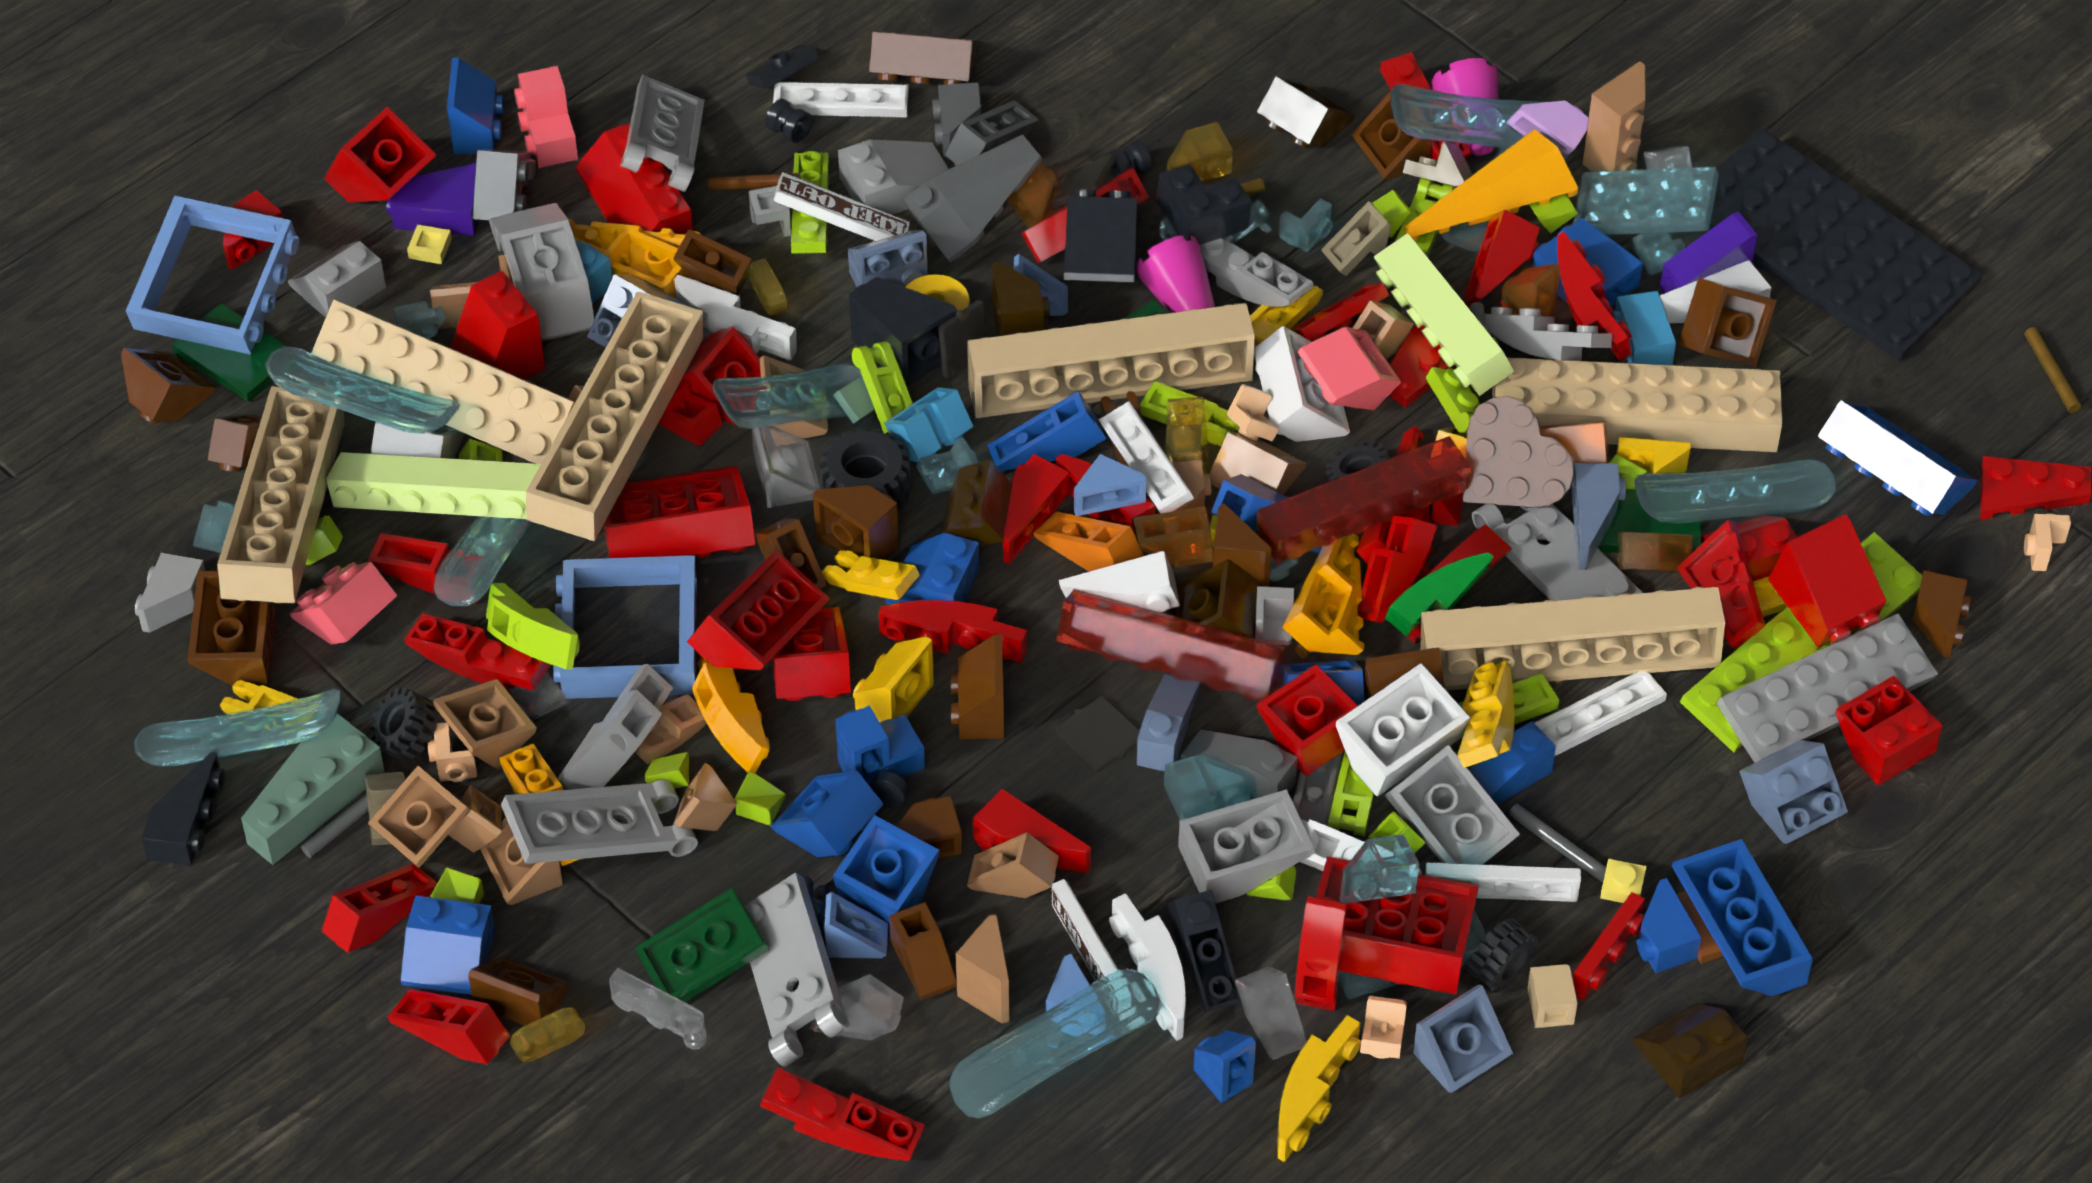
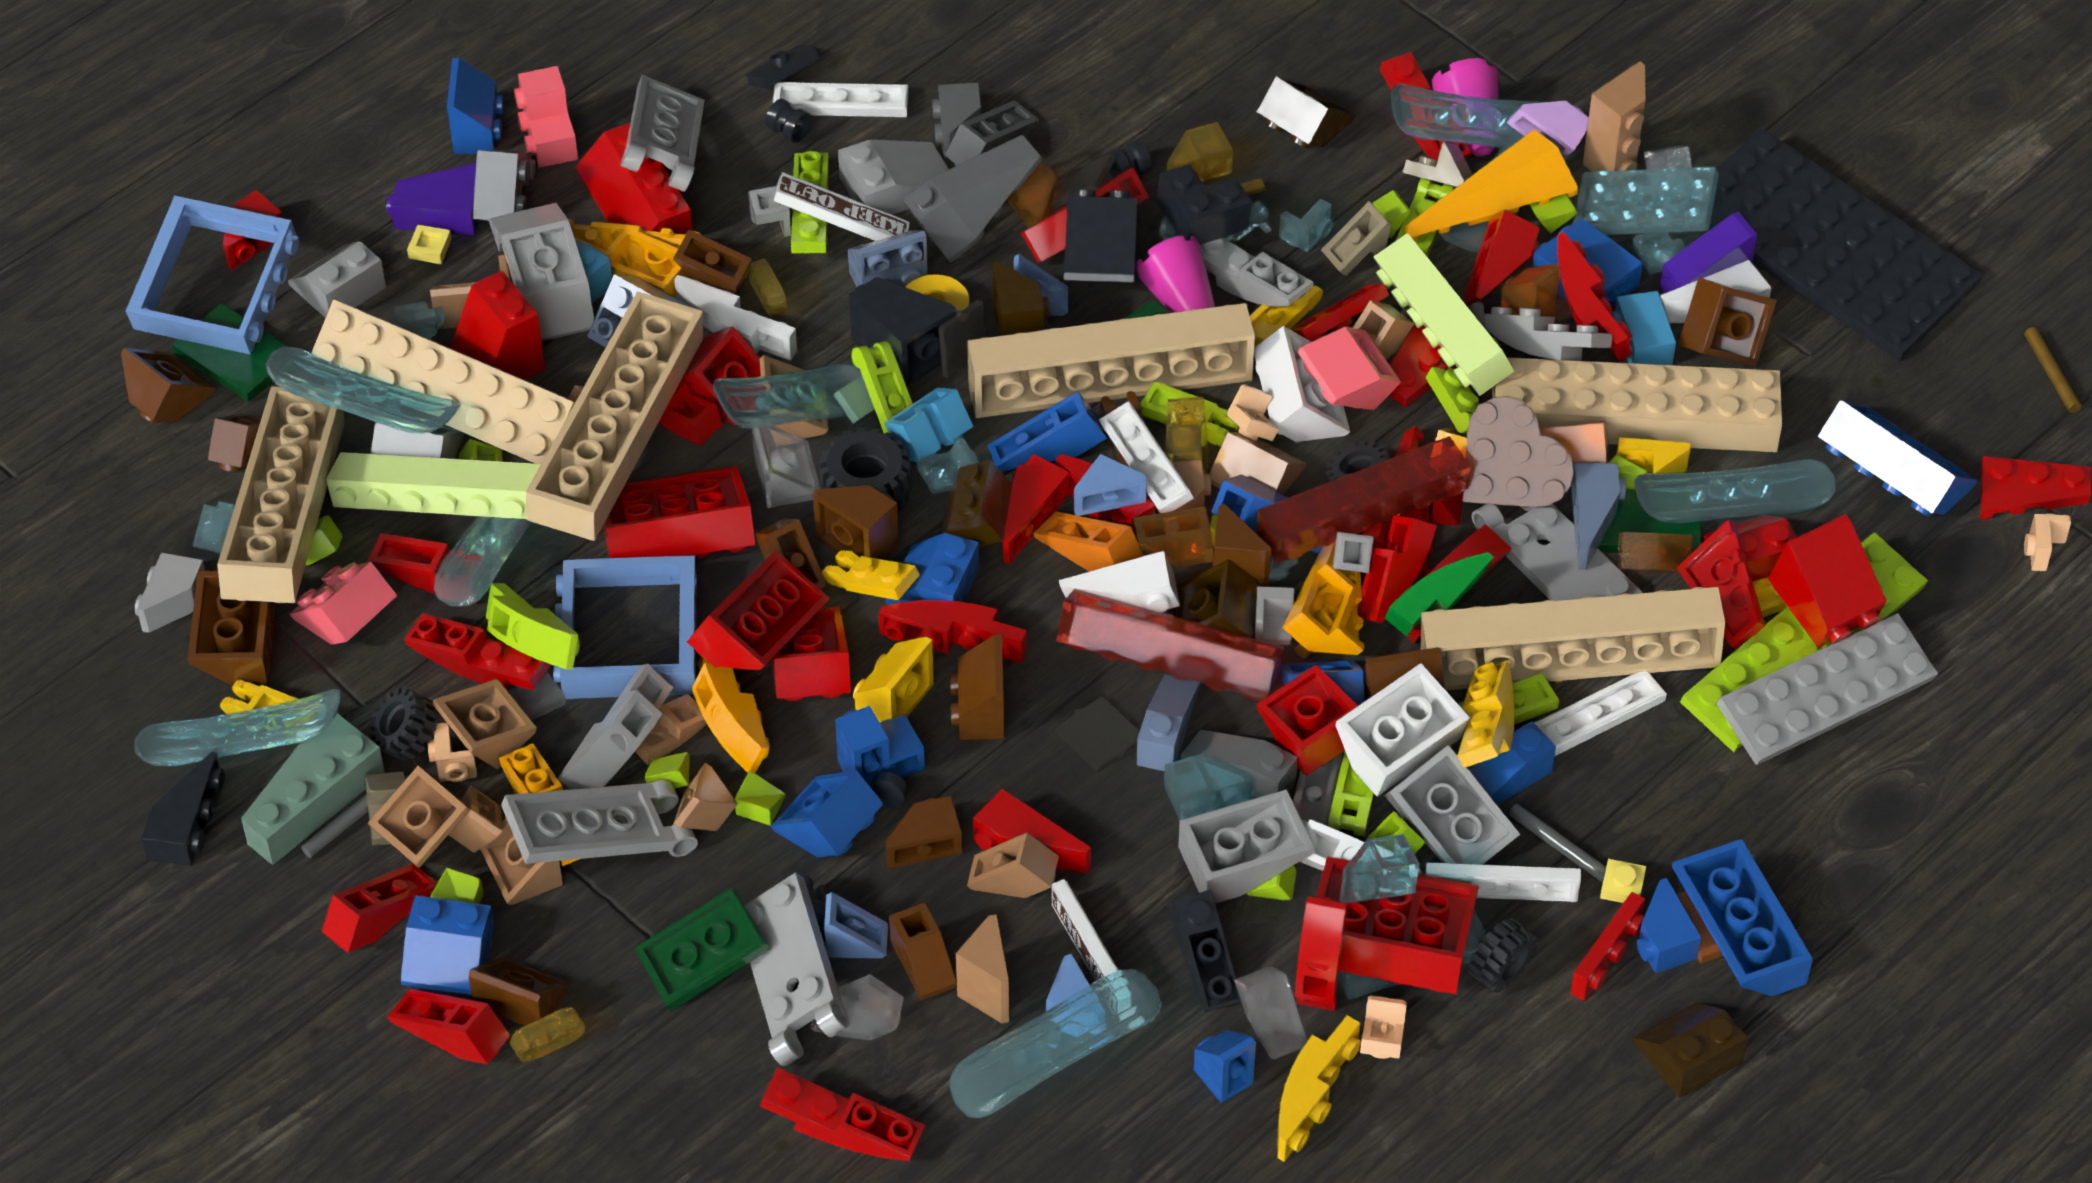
(378, 160): red slope -> none
(658, 1008): clear plate -> none
(745, 181): reddish brown bar -> none
(885, 870): blue slope -> none
(923, 57): slope -> none
(1156, 958): white slope -> none
(1353, 552): none -> light grey slope
(1386, 143): reddish brown slope -> none
(1461, 1040): sand blue slope -> none
(1552, 996): tan panel -> none
(1794, 790): sand blue slope -> none
(1888, 730): red slope -> none
(1939, 608): reddish brown slope -> none

